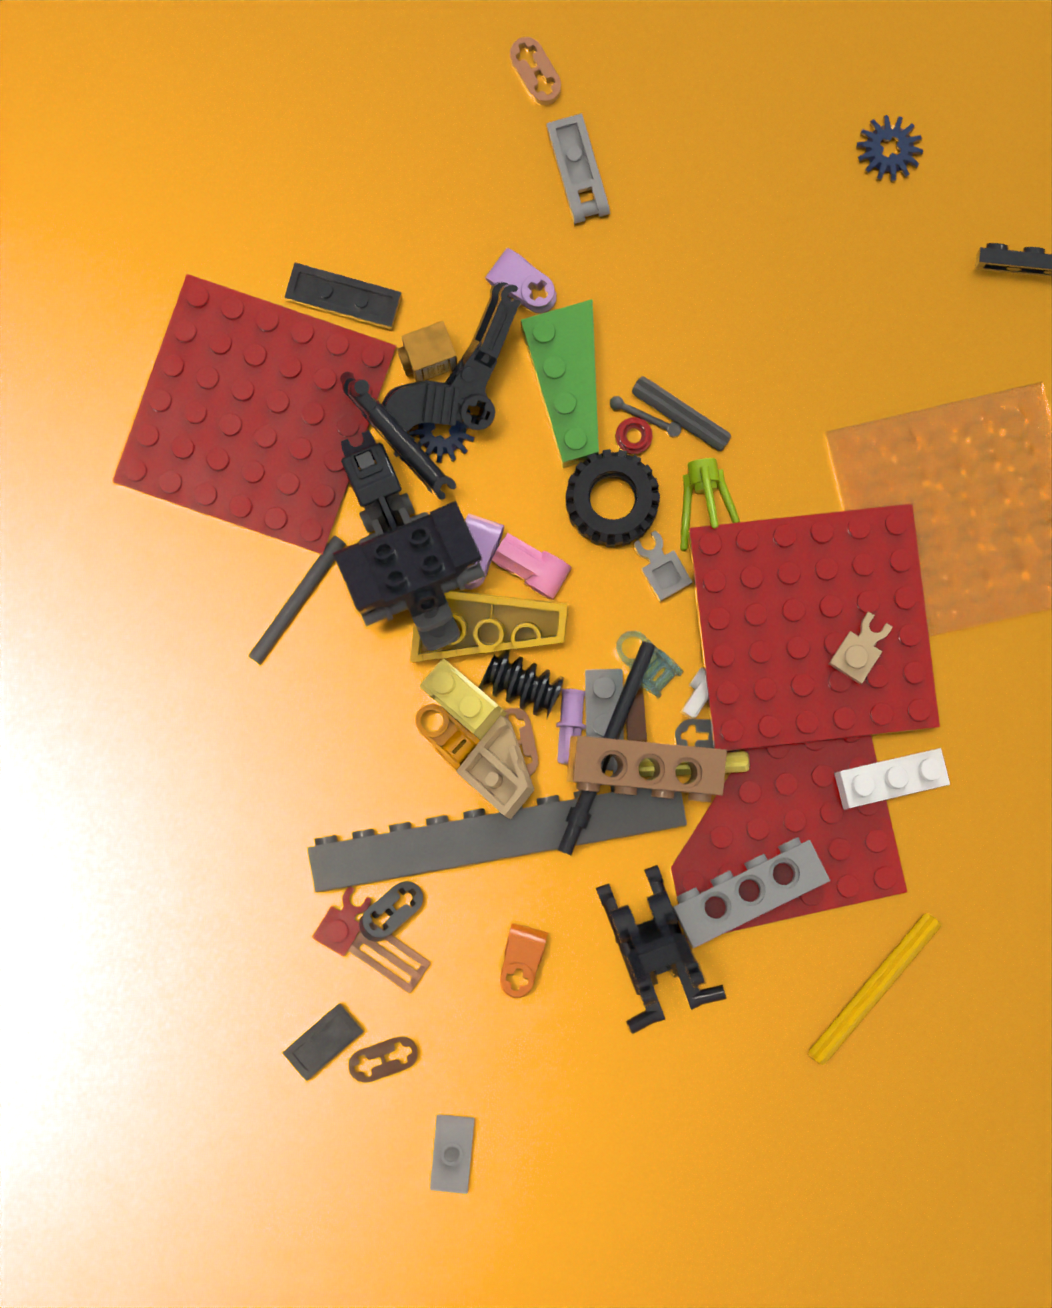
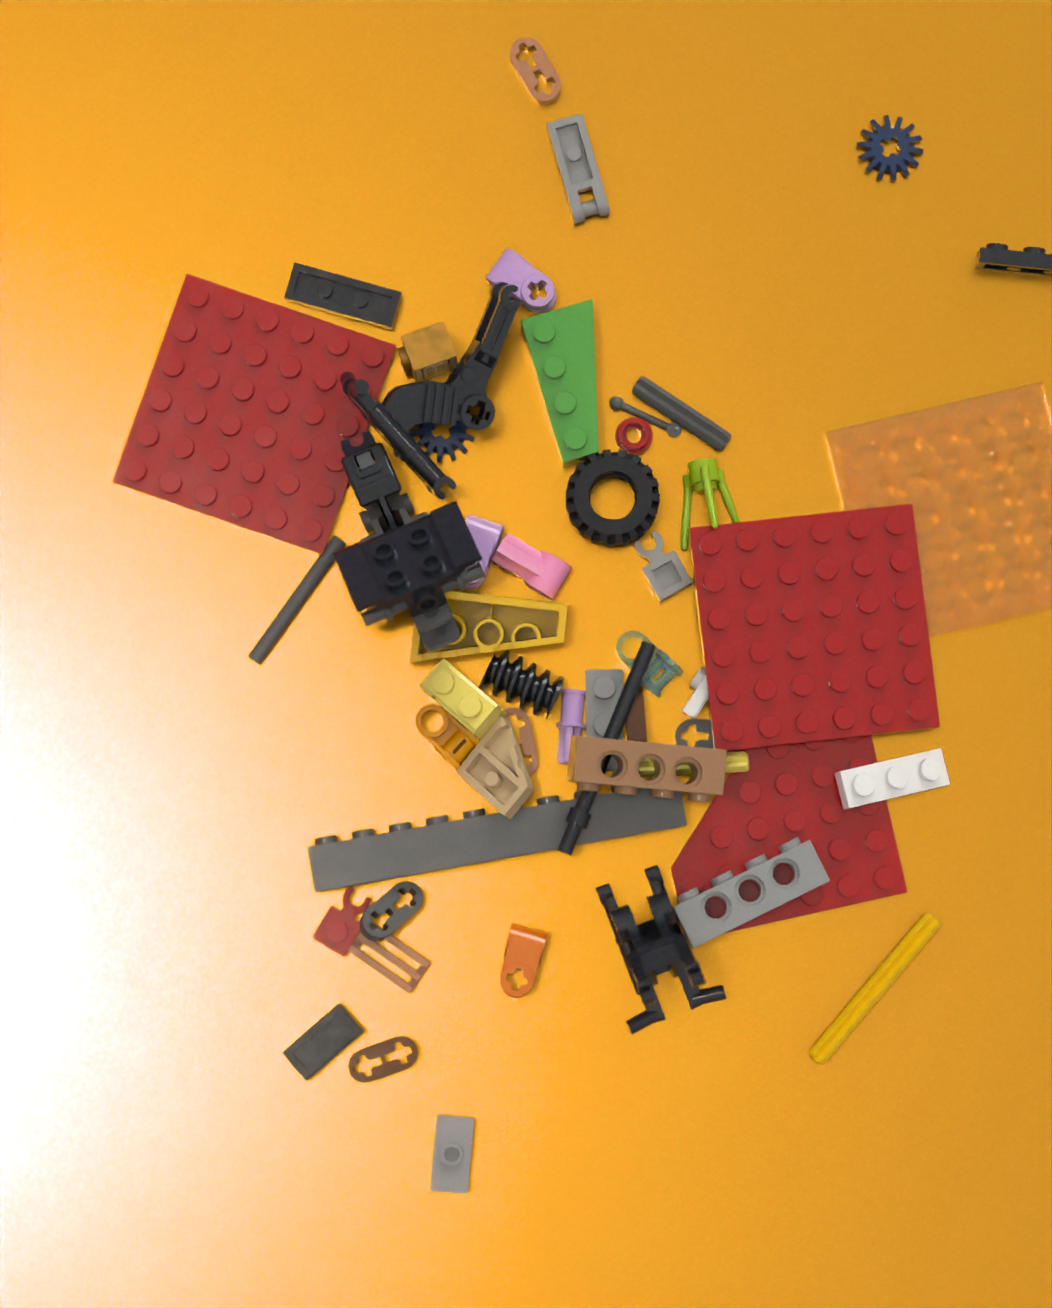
(857, 653): tan plate -> none

